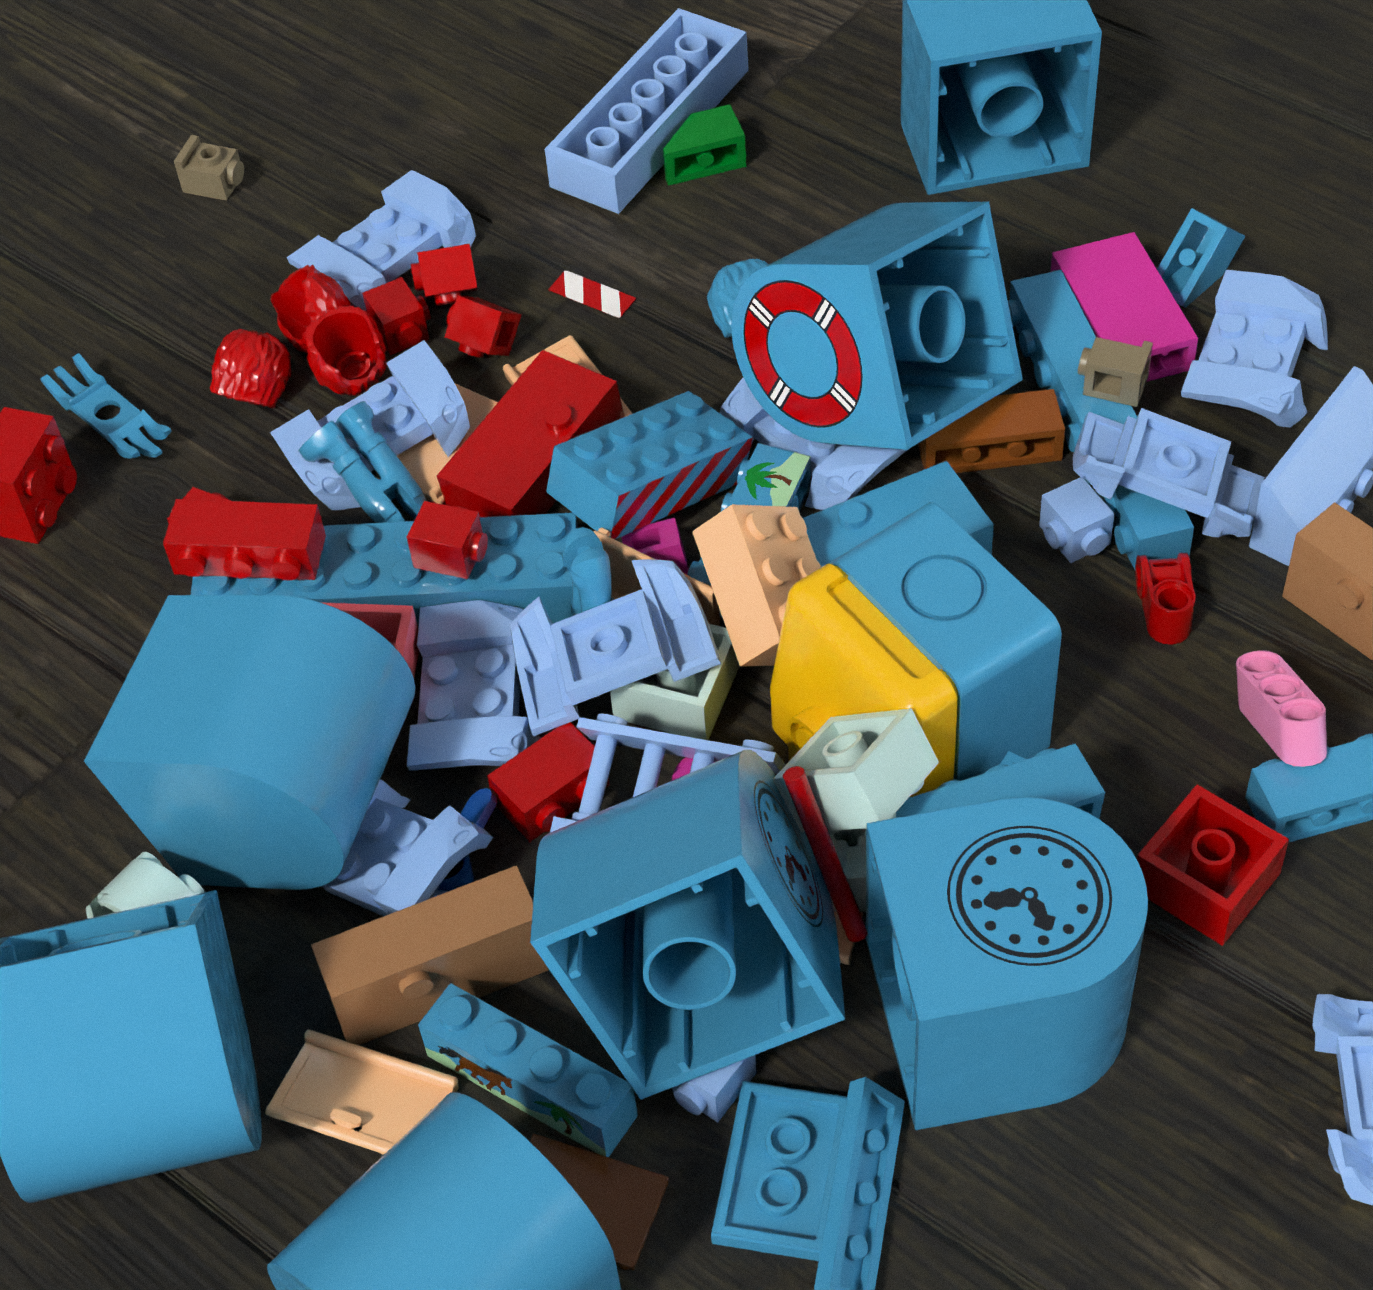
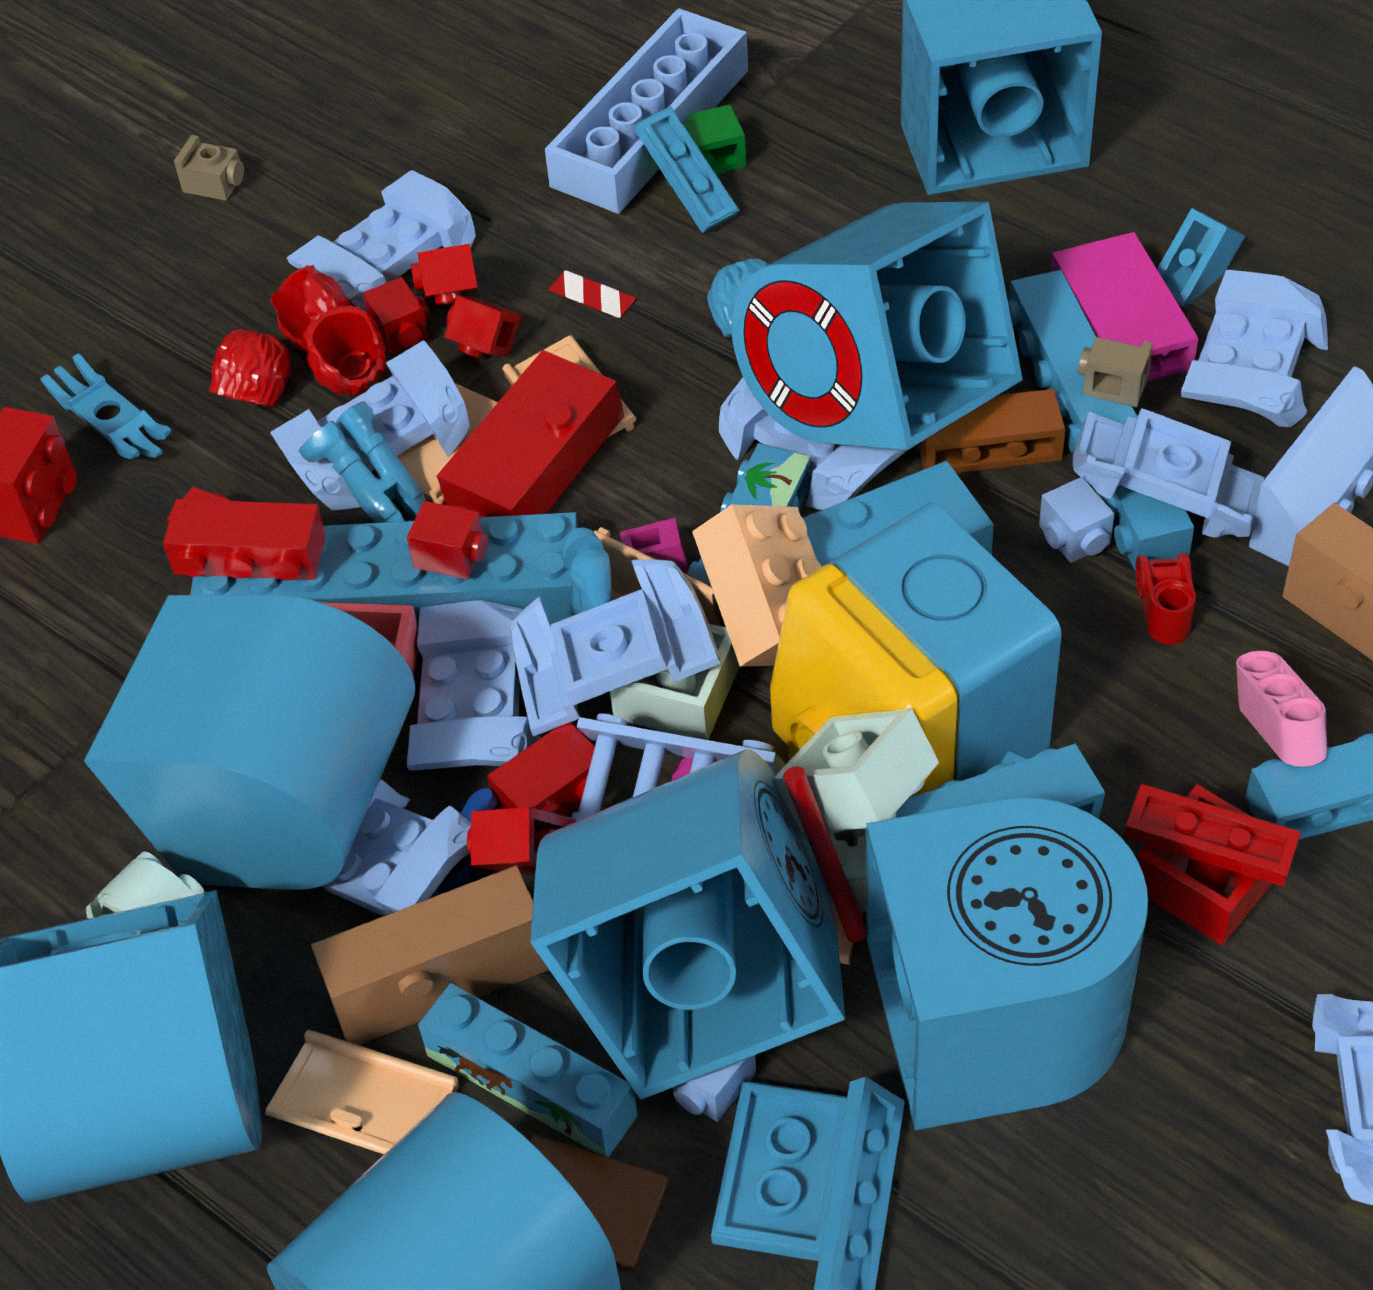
(510, 837): none -> red brick
(648, 464): dark azure brick -> none
(686, 169): none -> dark azure tile
(1212, 835): none -> red plate

